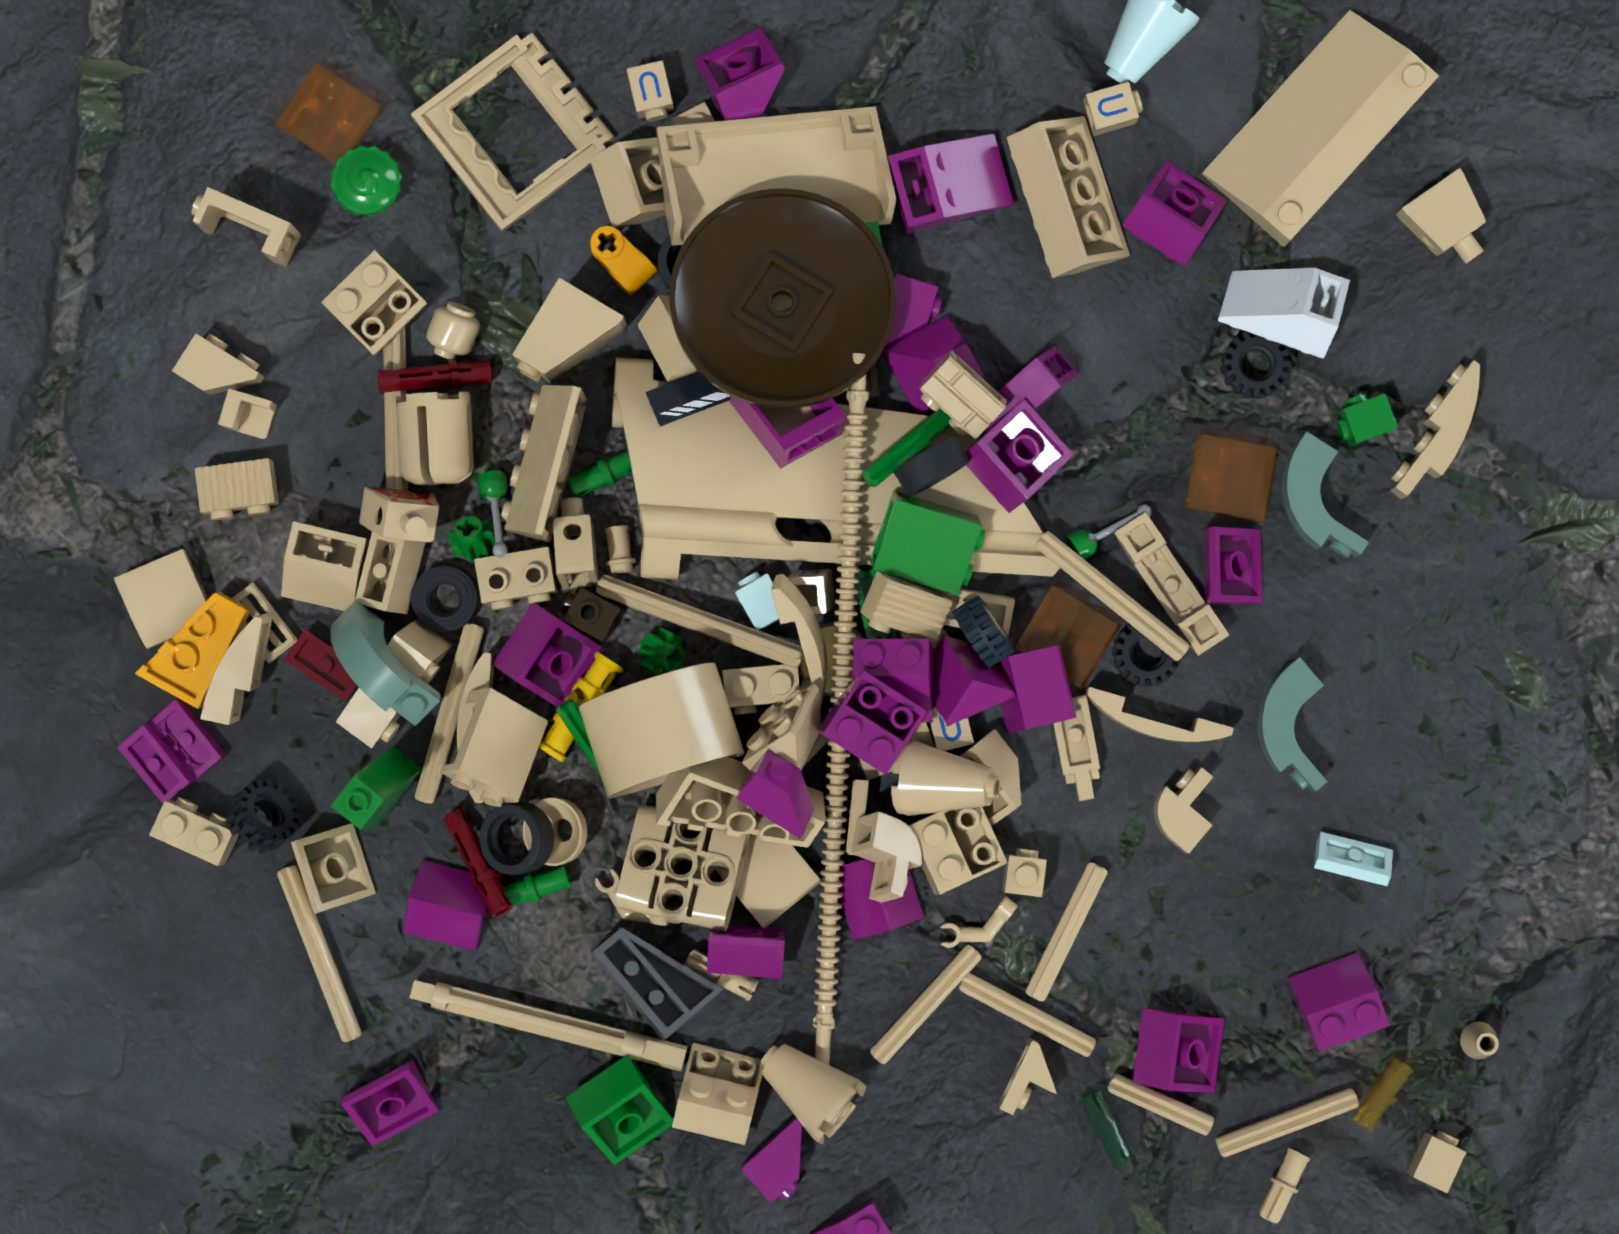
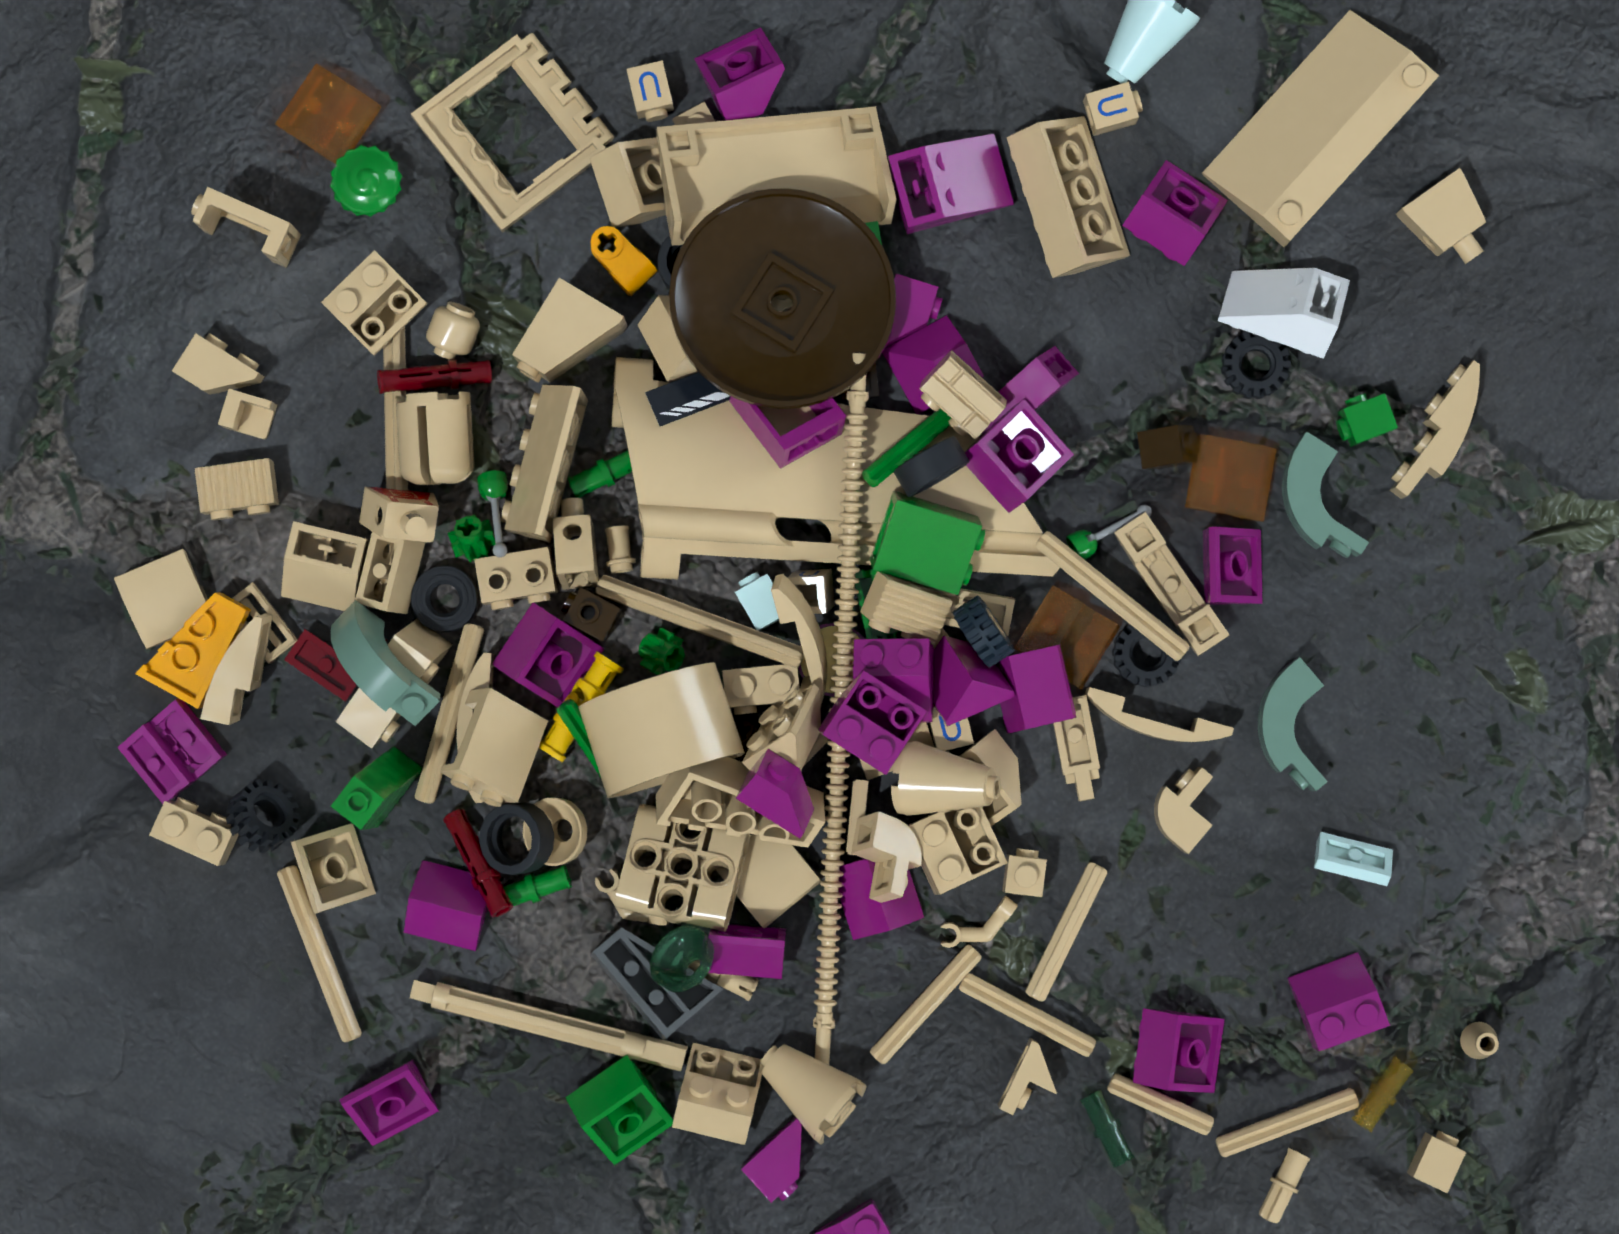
(676, 953): none -> clear green piece
(1168, 446): none -> dark brown brick

